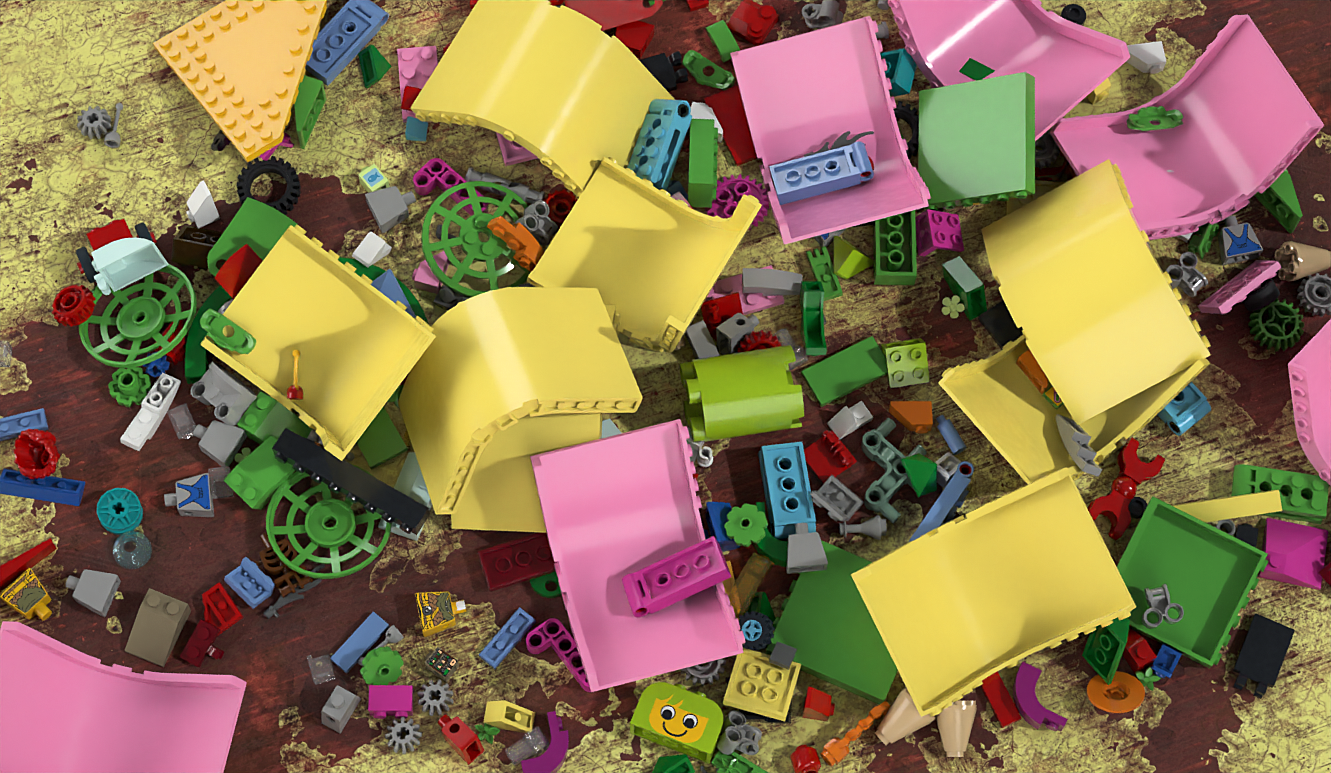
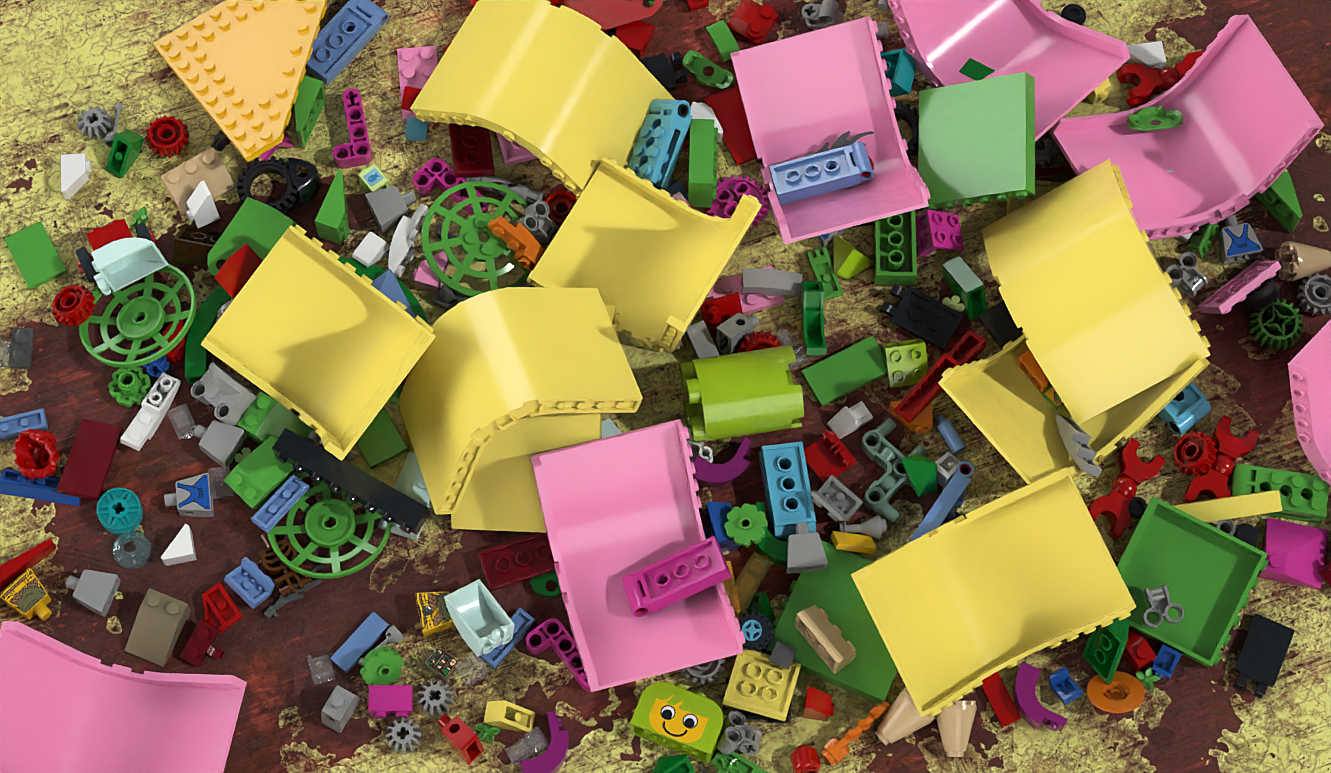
(21, 348): none -> dark grey tile
(35, 255): none -> bright green tile
(74, 173): none -> white slope
(90, 459): none -> dark red tile
(124, 152): none -> green slope
(140, 217): none -> bright green plant
(169, 146): none -> red gear
(181, 548): none -> white slope
(185, 178): none -> tan slope
(214, 323): bright green piece -> none
(280, 503): none -> medium blue tile
(295, 392): hinge -> none
(308, 185): none -> black piece
(333, 214): none -> bright green slope
(355, 127): none -> dark pink beam
(373, 65): green slope -> none
(402, 247): none -> white slope
(471, 151): none -> dark red tile
(471, 670): none -> clear panel
(479, 618): none -> light aqua piece
(717, 475): none -> magenta arch
(825, 638): none -> tan slope
(853, 542): none -> yellow tile
(922, 316): none -> black tile
(928, 388): none -> red slope
(1064, 685): none -> blue bracket
(1150, 80): none -> red piece
(1200, 461): none -> red gear
(1228, 450): none -> red piece

